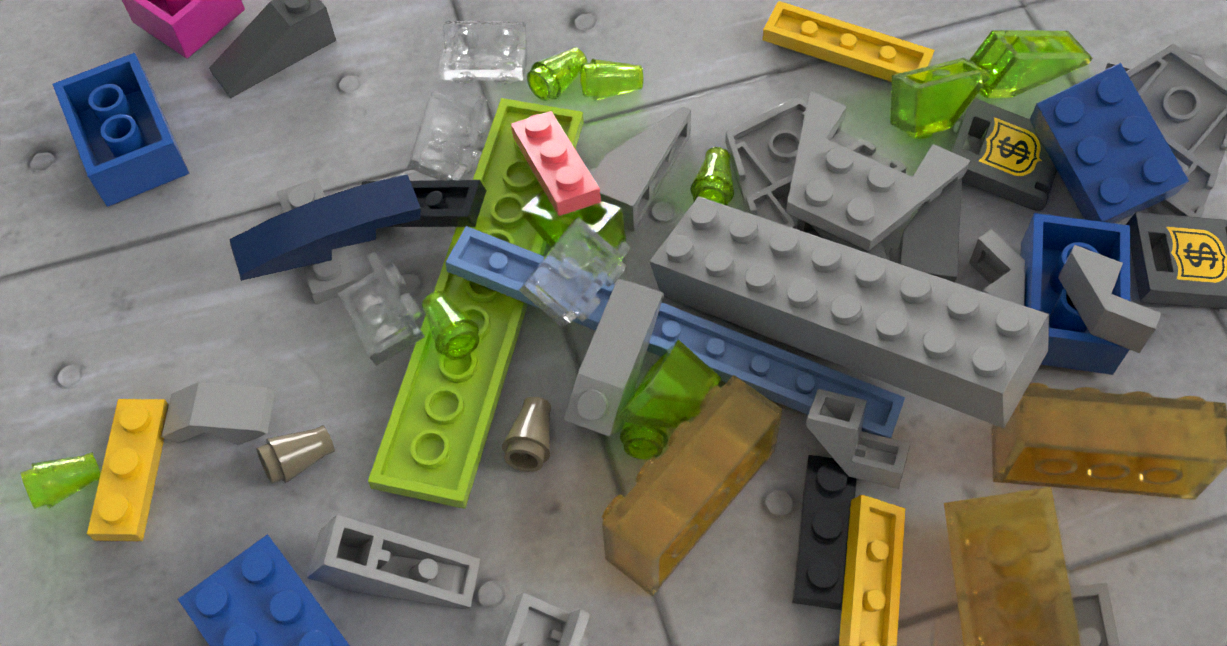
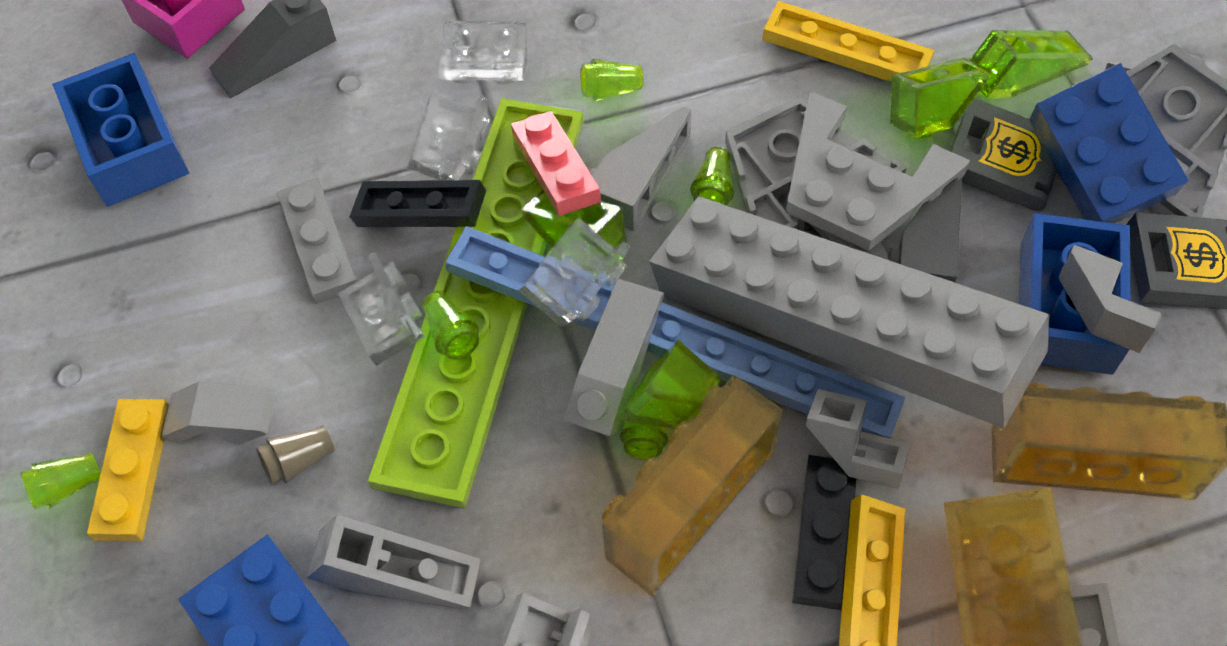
(316, 228): dark blue slope -> none
(529, 437): dark tan cone -> none
(555, 74): clear neon green cone -> none
(1000, 267): light grey slope -> none

